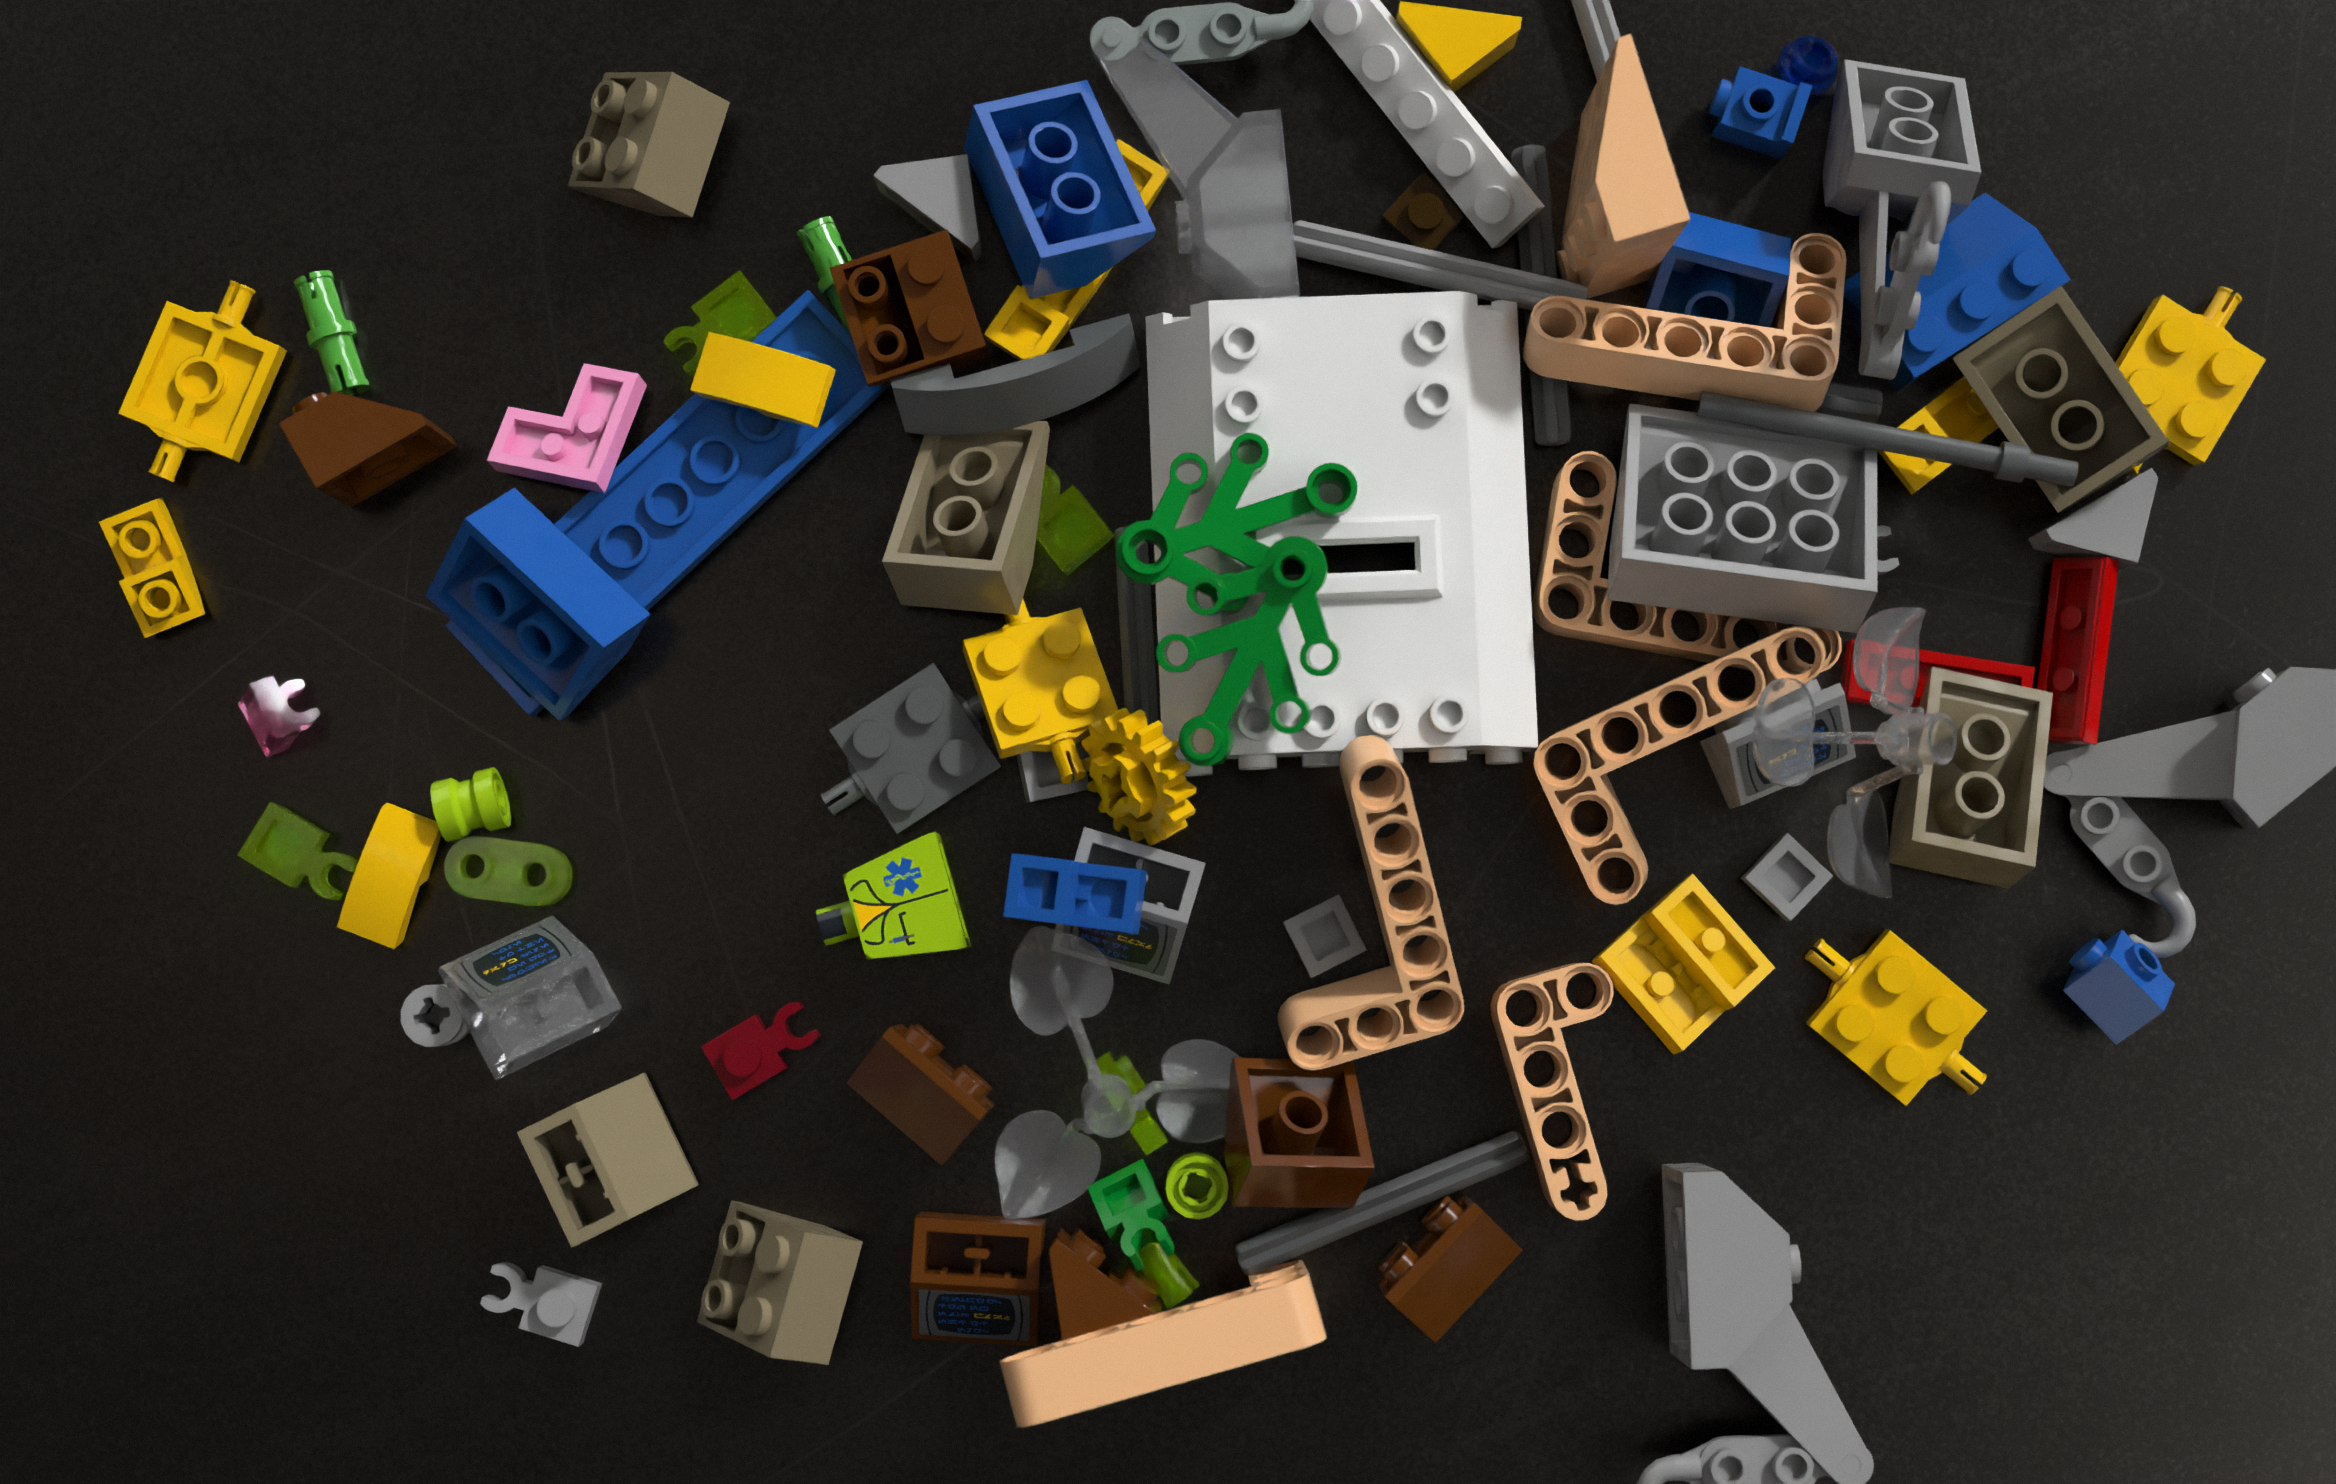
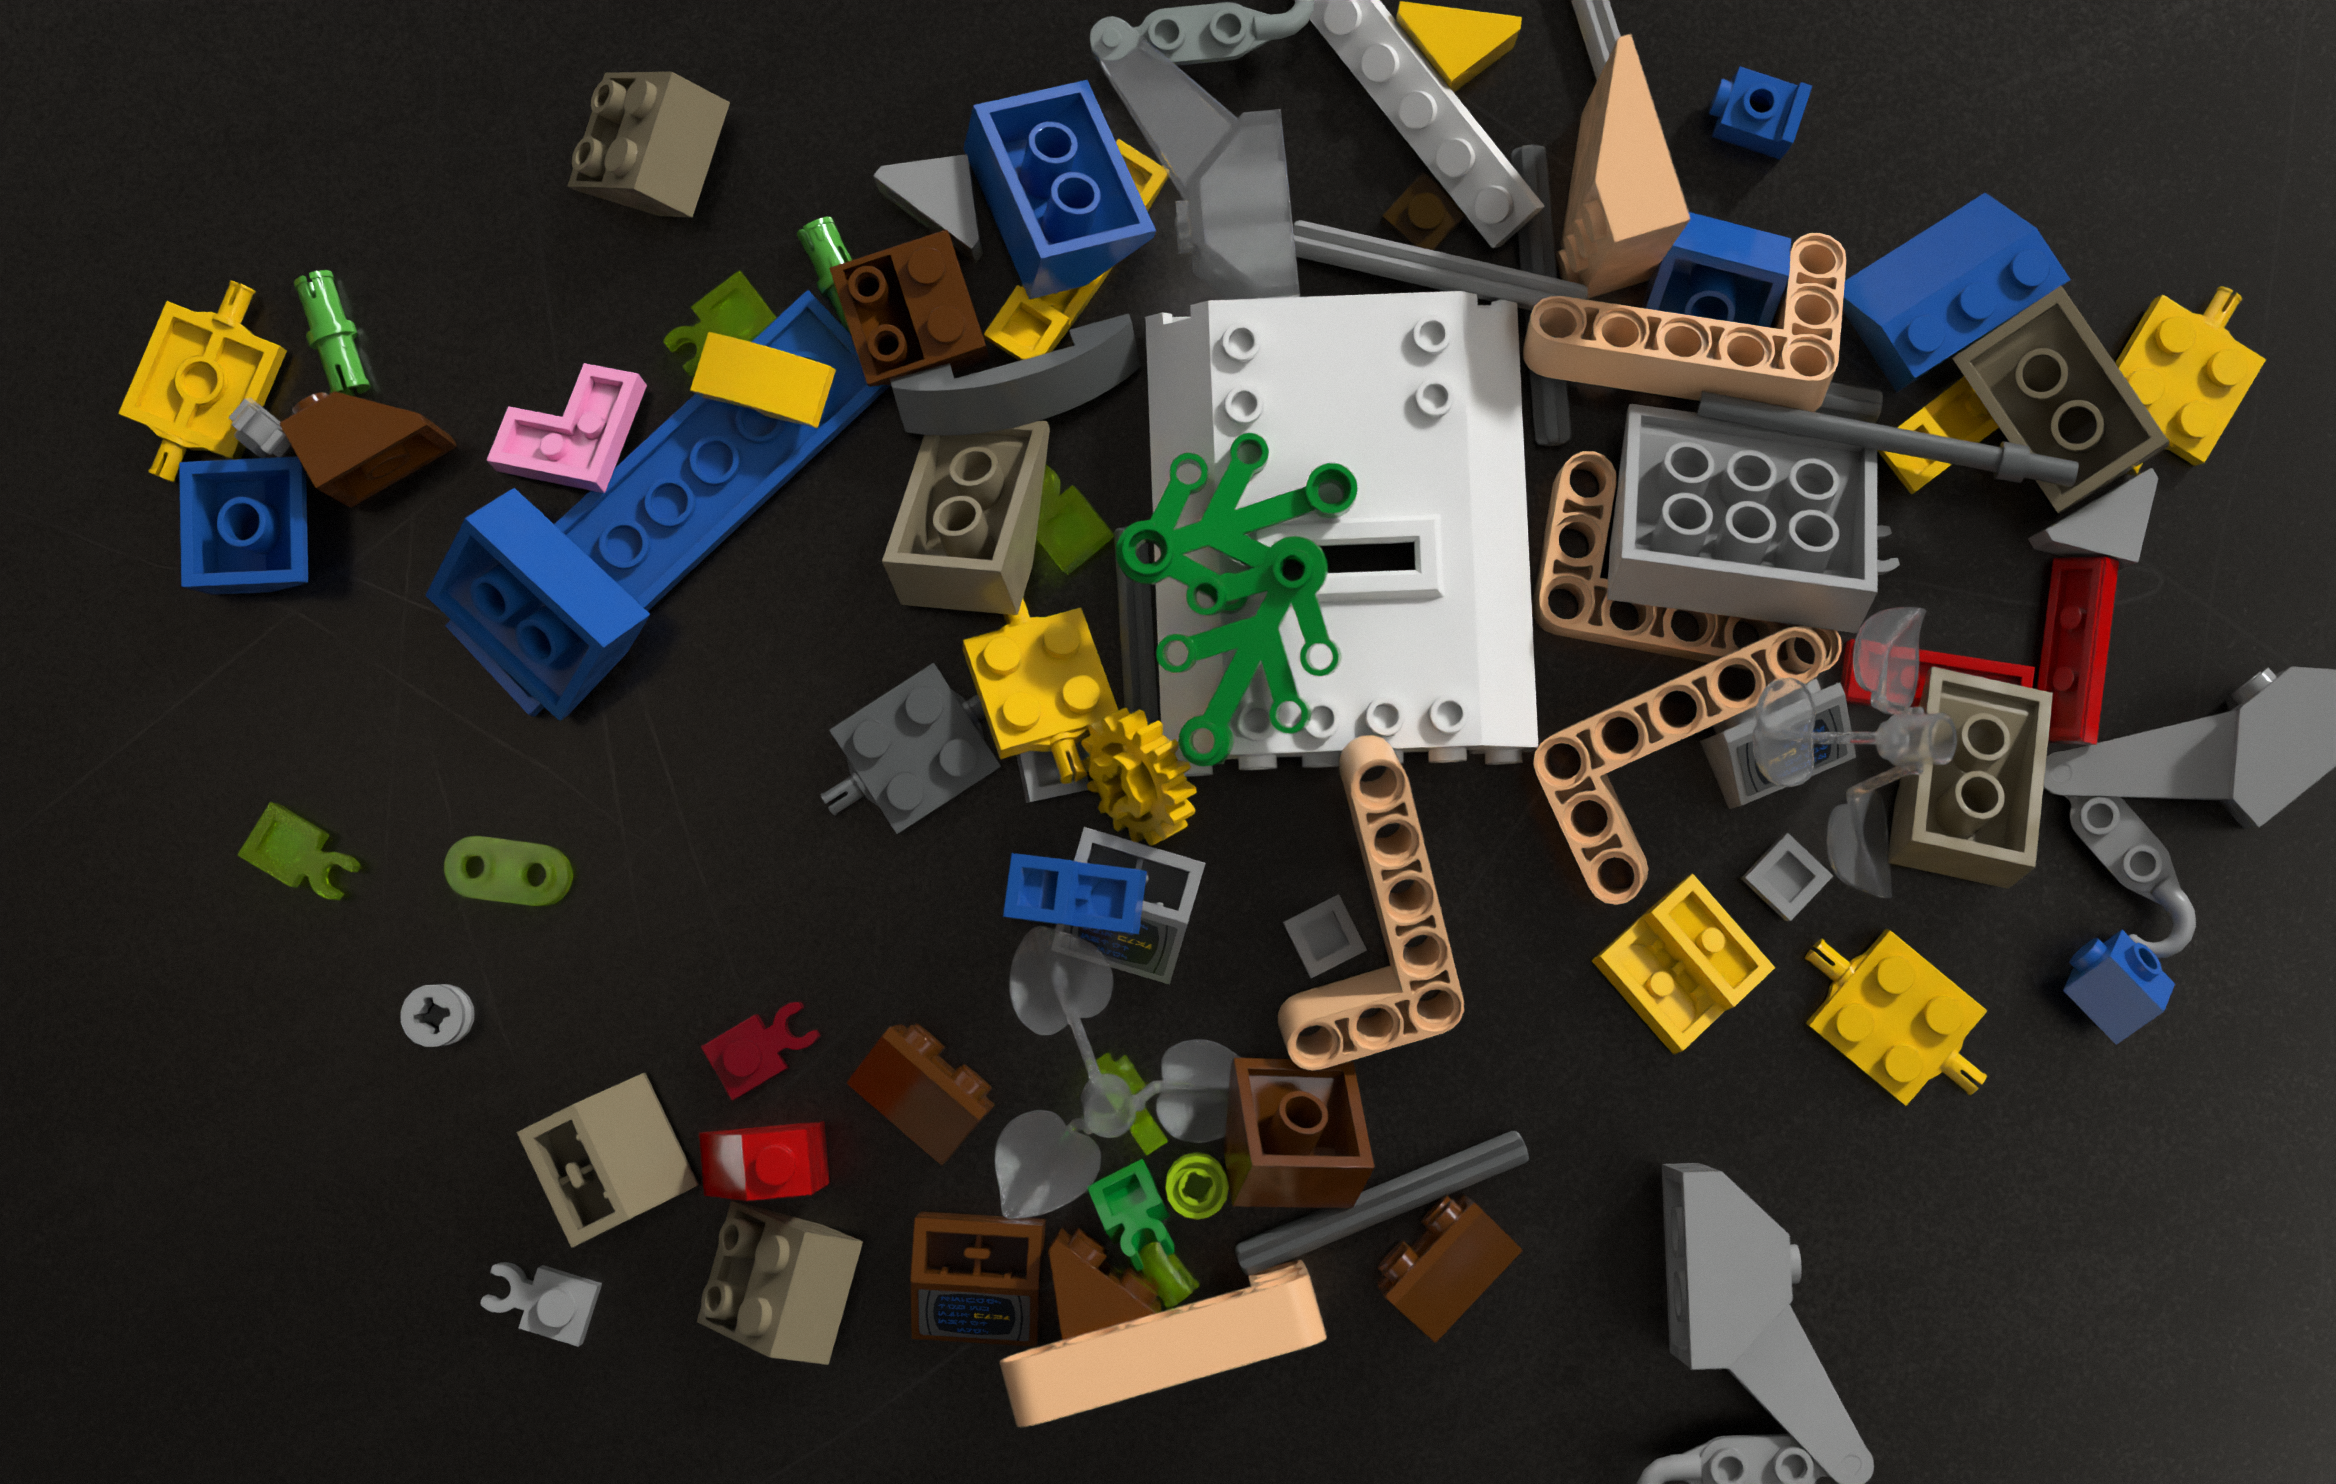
(154, 567): yellow slope -> none
(243, 525): none -> blue slope
(259, 430): none -> light grey plate
(271, 717): clear pink tile -> none
(389, 875): yellow slope -> none
(470, 804): lime wheel -> none
(530, 995): clear slope -> none
(765, 1161): none -> red slope
(899, 904): lime torso -> none
(1561, 1090): light nougat beam -> none
(1809, 62): clear blue plate -> none
(1906, 152): light grey slope -> none

